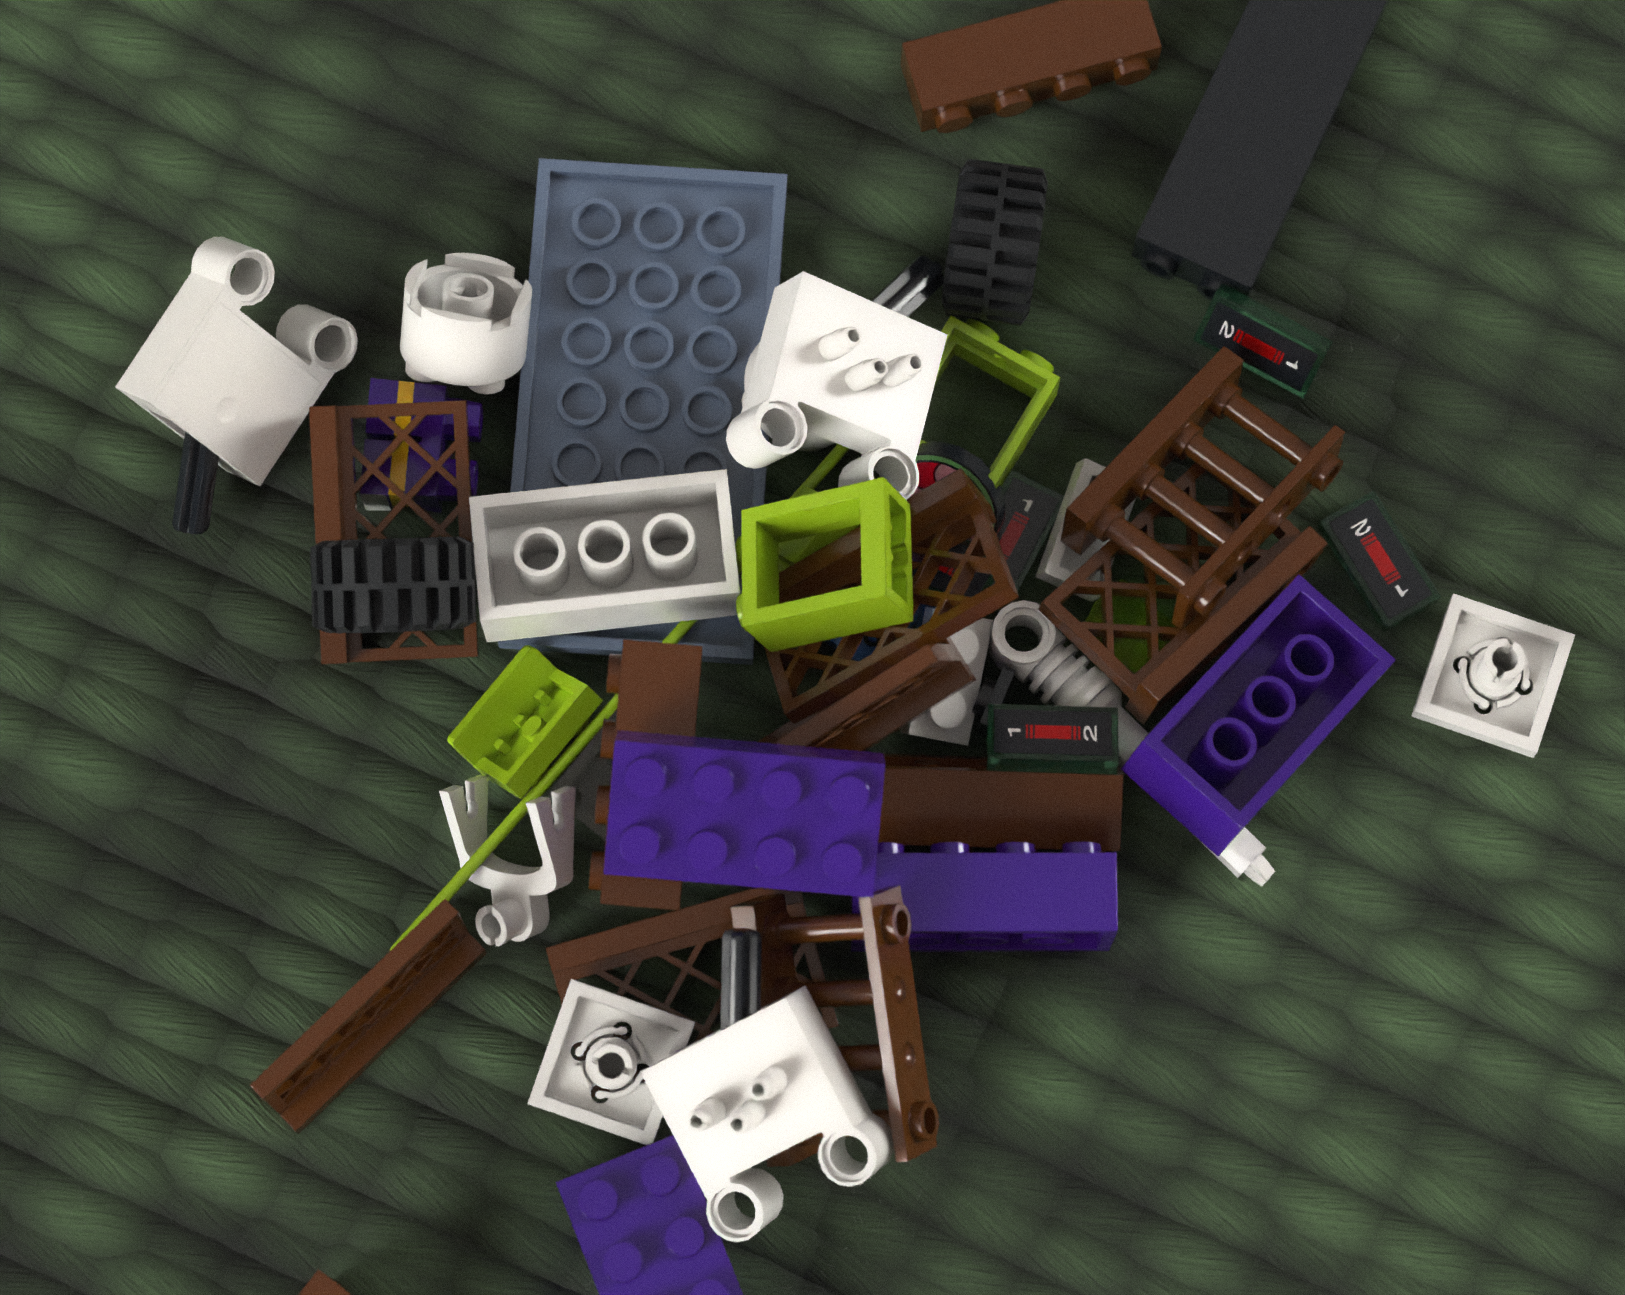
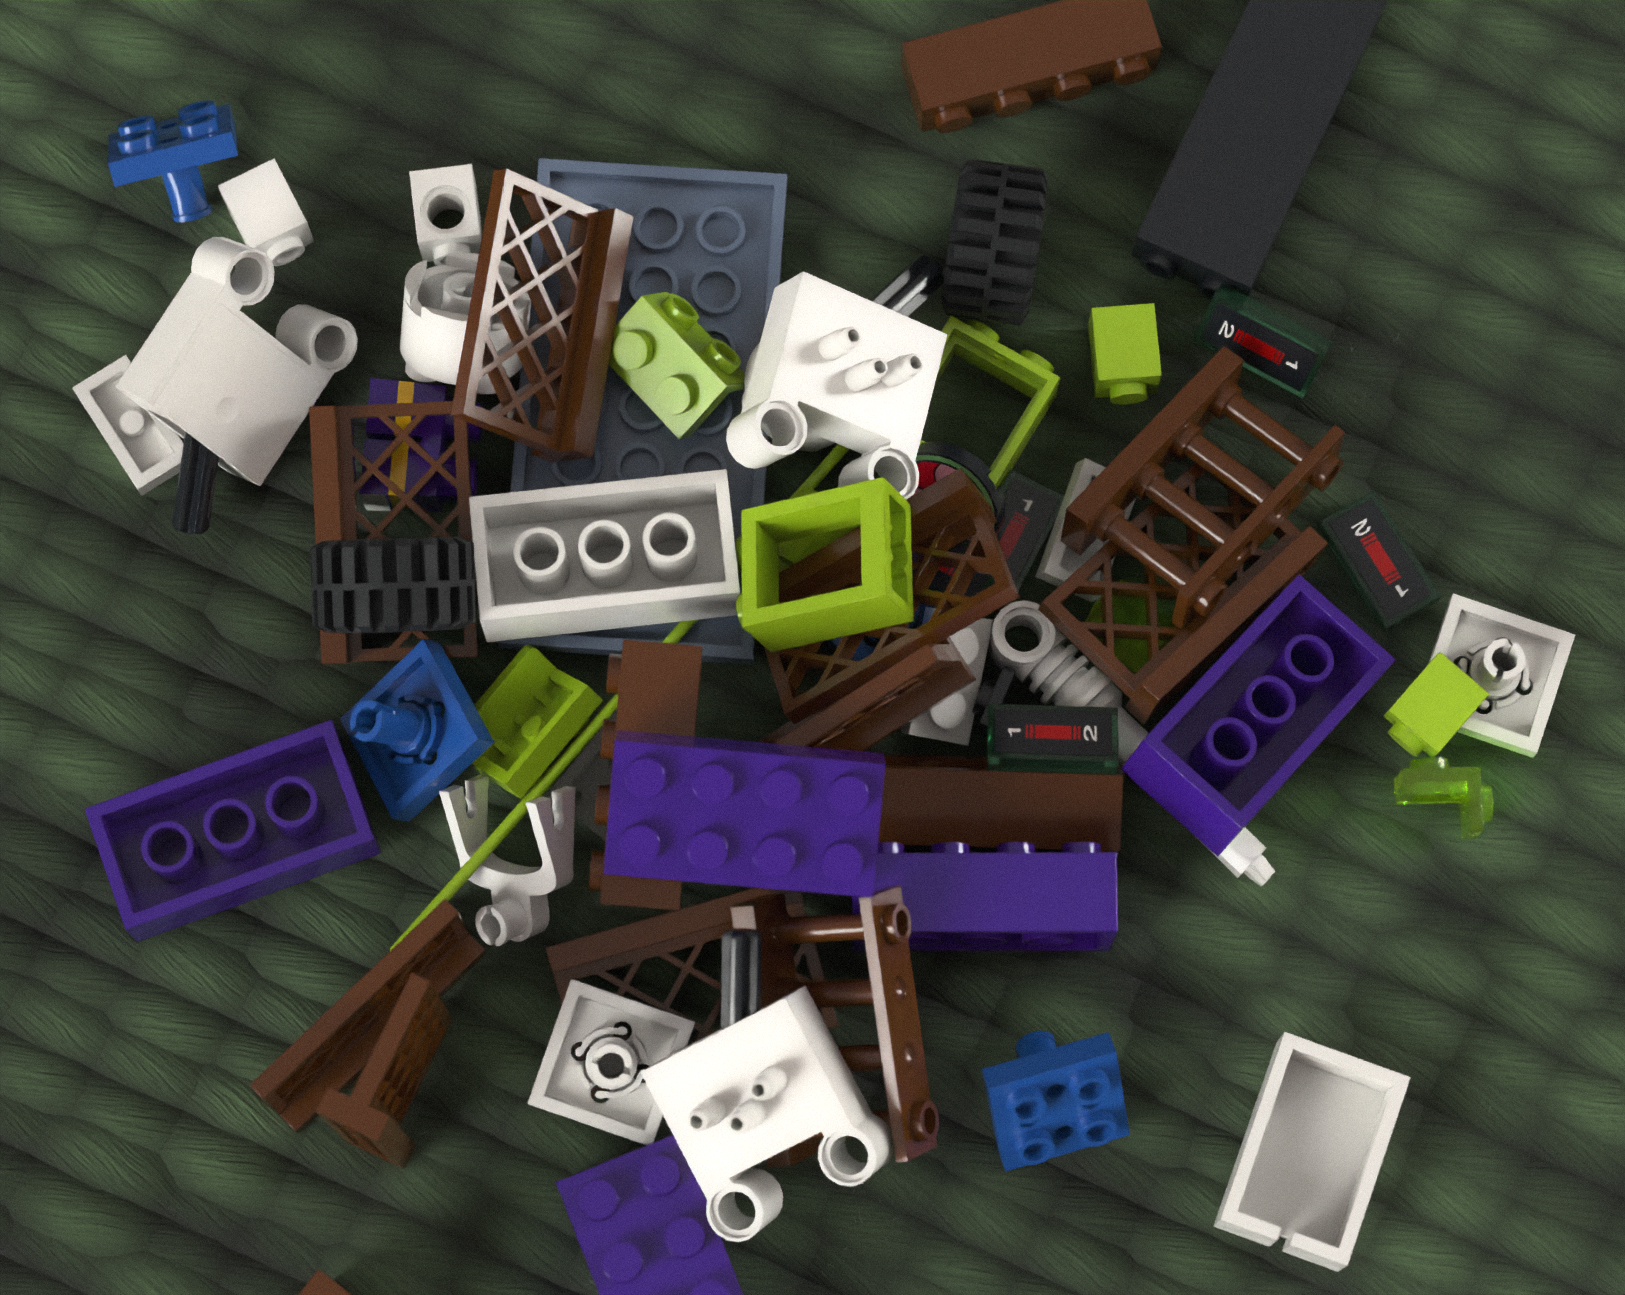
(139, 440): none -> white plate
(174, 151): none -> blue plate
(232, 831): none -> dark purple brick
(267, 213): none -> white brick
(387, 725): none -> blue plate
(391, 1076): none -> reddish brown fence
(446, 190): none -> white brick
(578, 330): none -> reddish brown fence
(674, 361): none -> lime bracket
(1055, 1098): none -> blue plate
(1124, 352): none -> lime brick
(1312, 1151): none -> white piece
(1434, 707): none -> lime brick
(1434, 782): none -> clear neon green bracket

